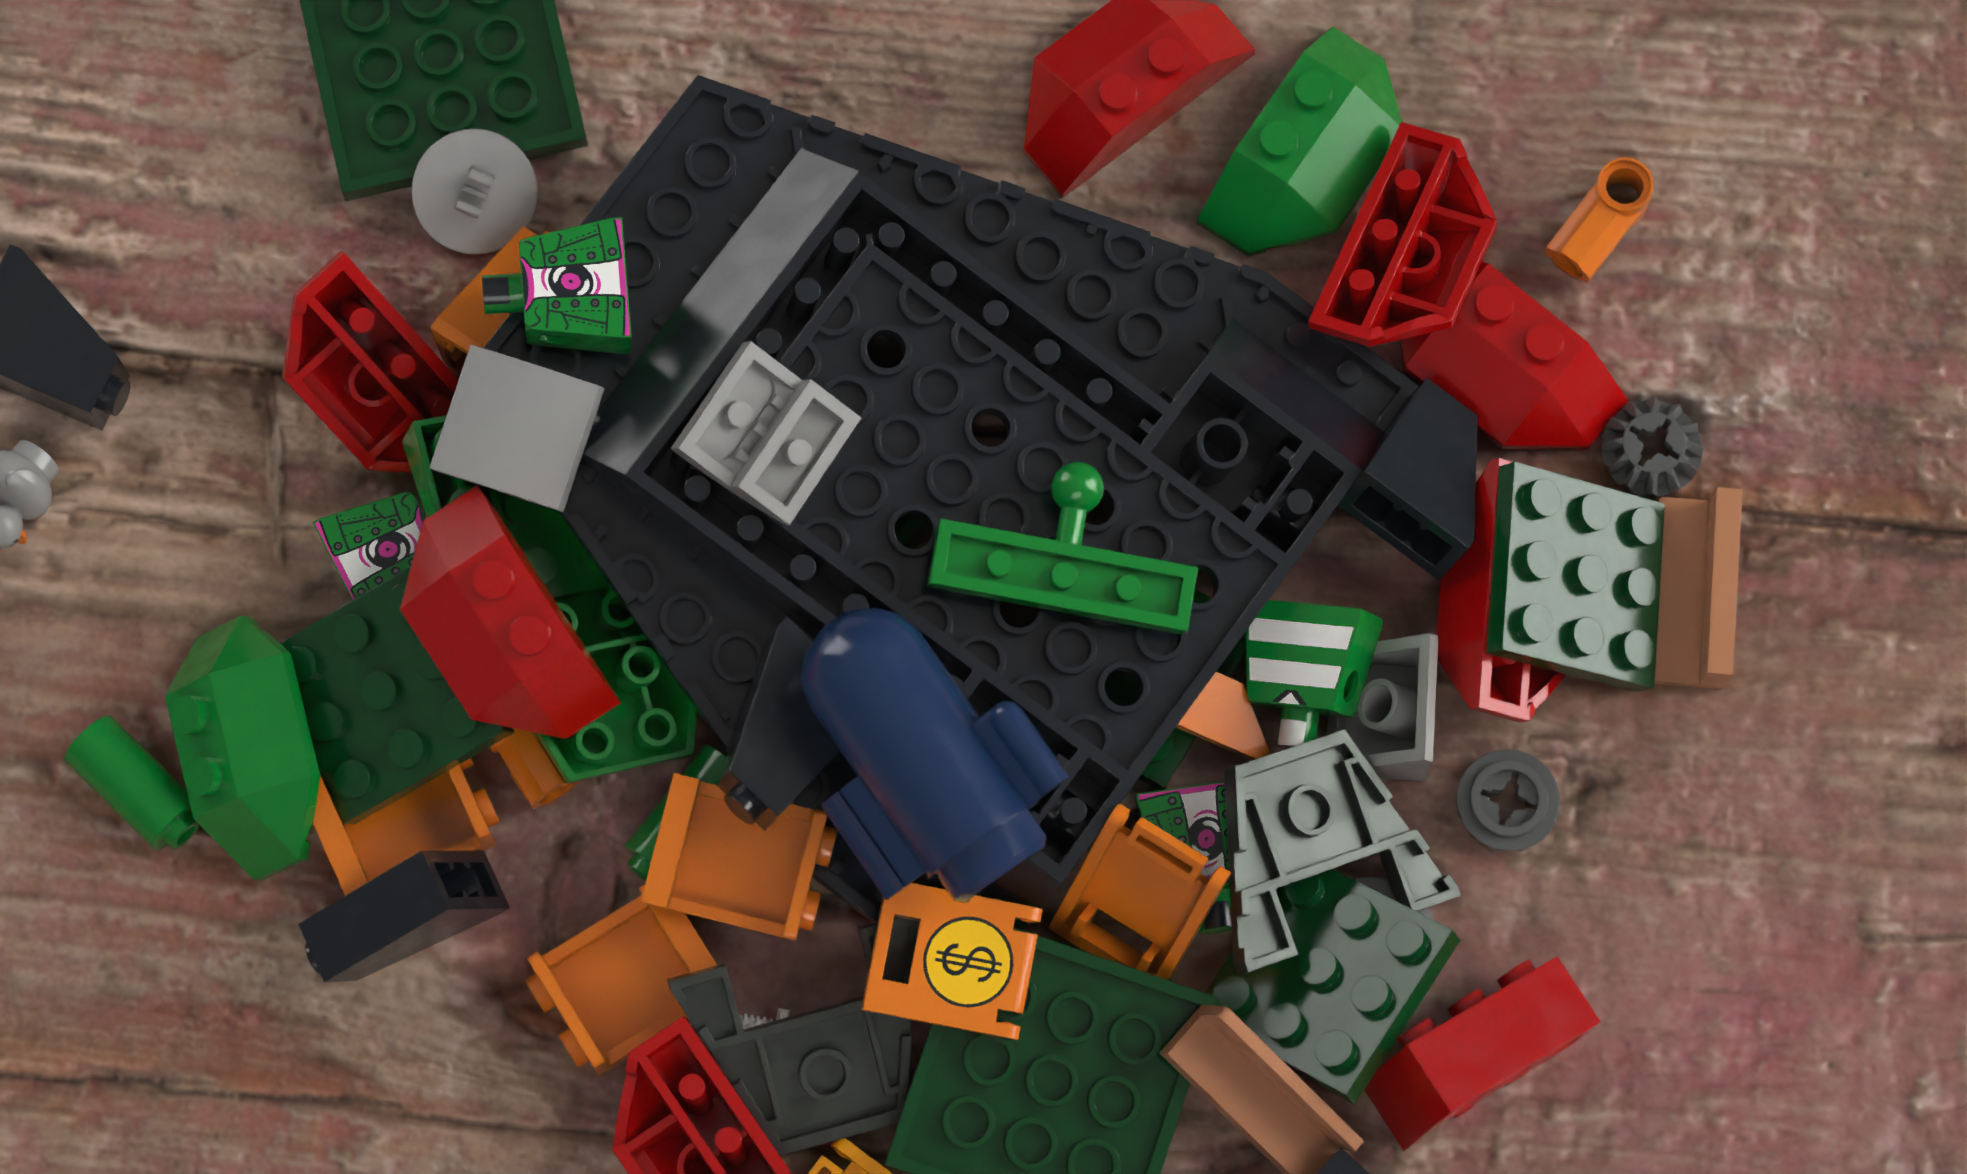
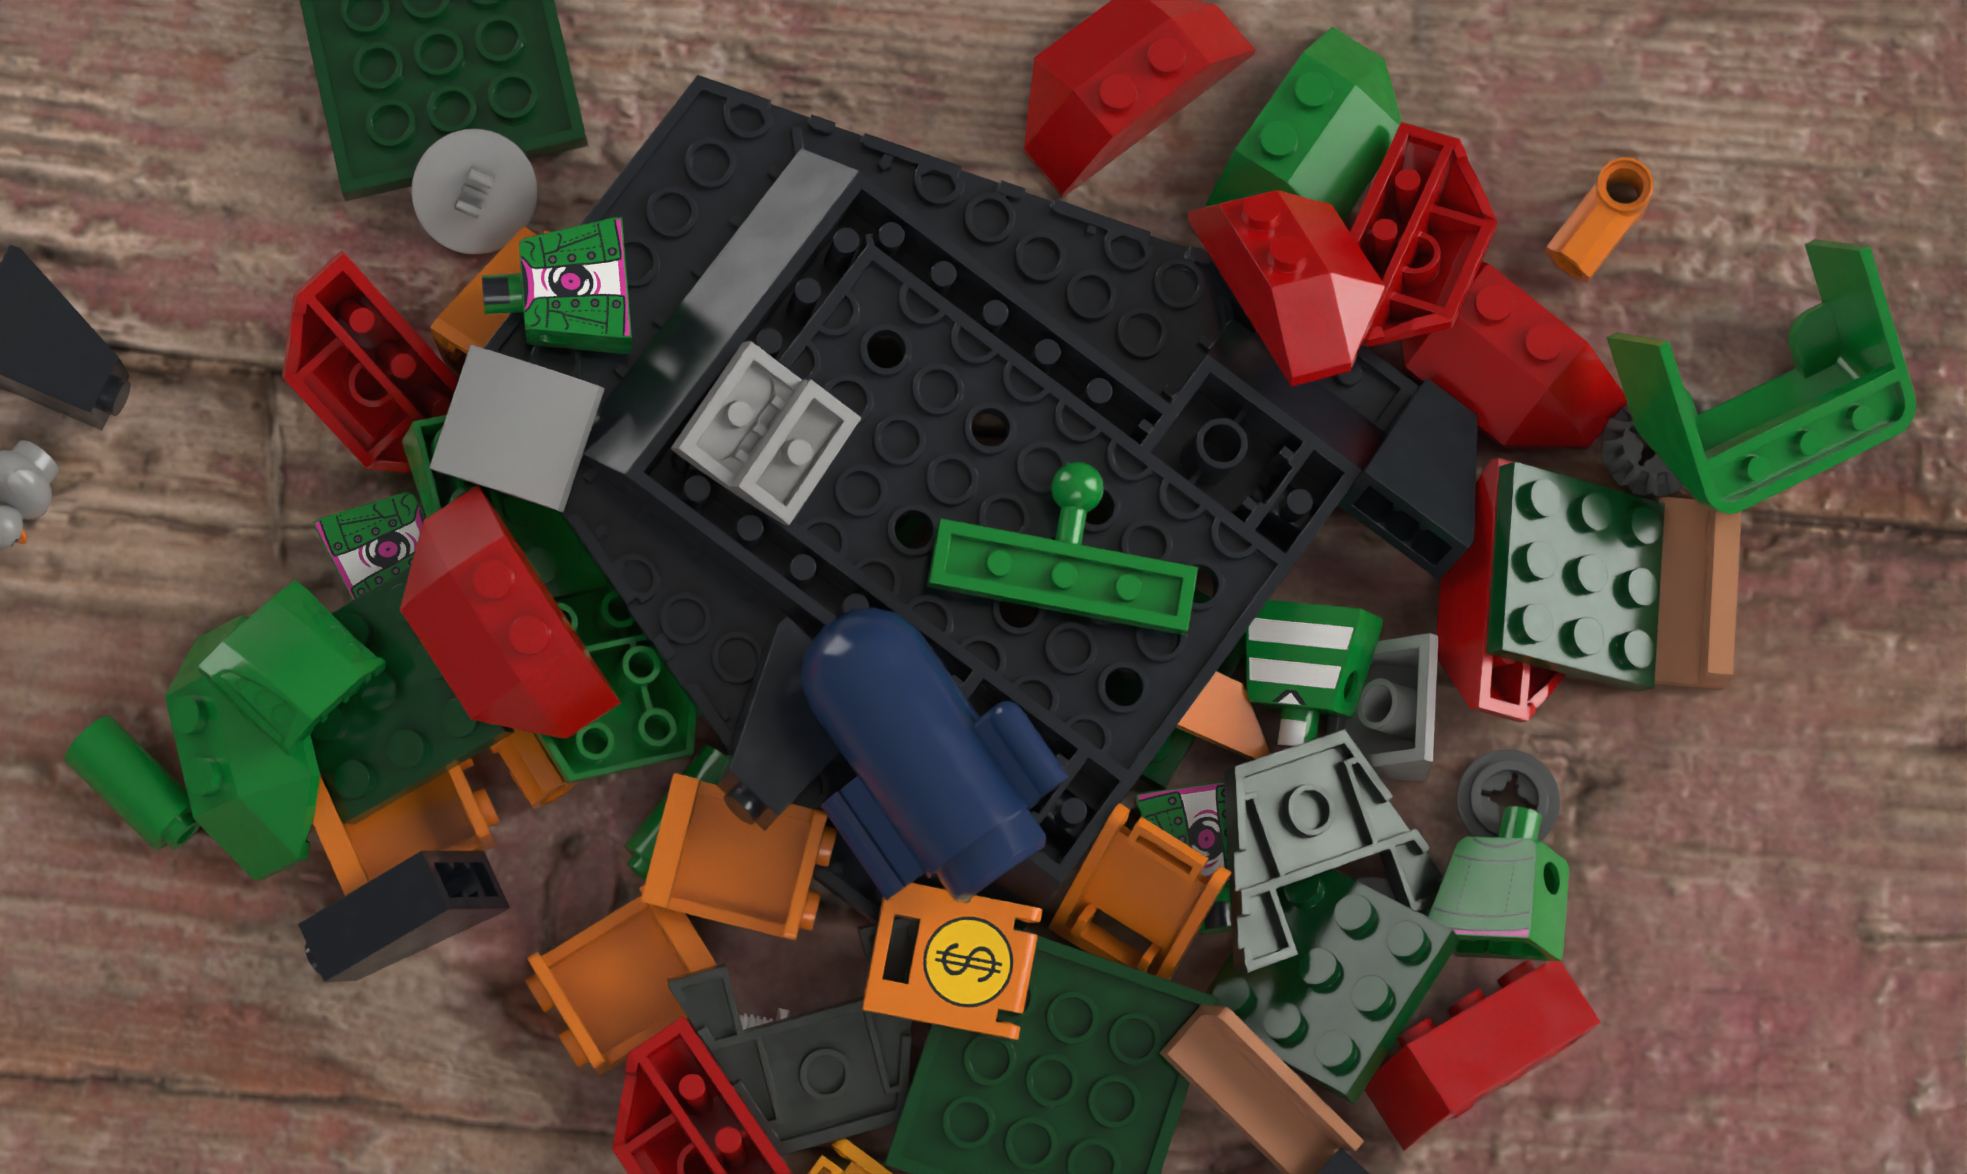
(290, 666): none -> green slope
(1294, 278): none -> red wedge
(1506, 893): none -> green torso
(1835, 404): none -> green windscreen

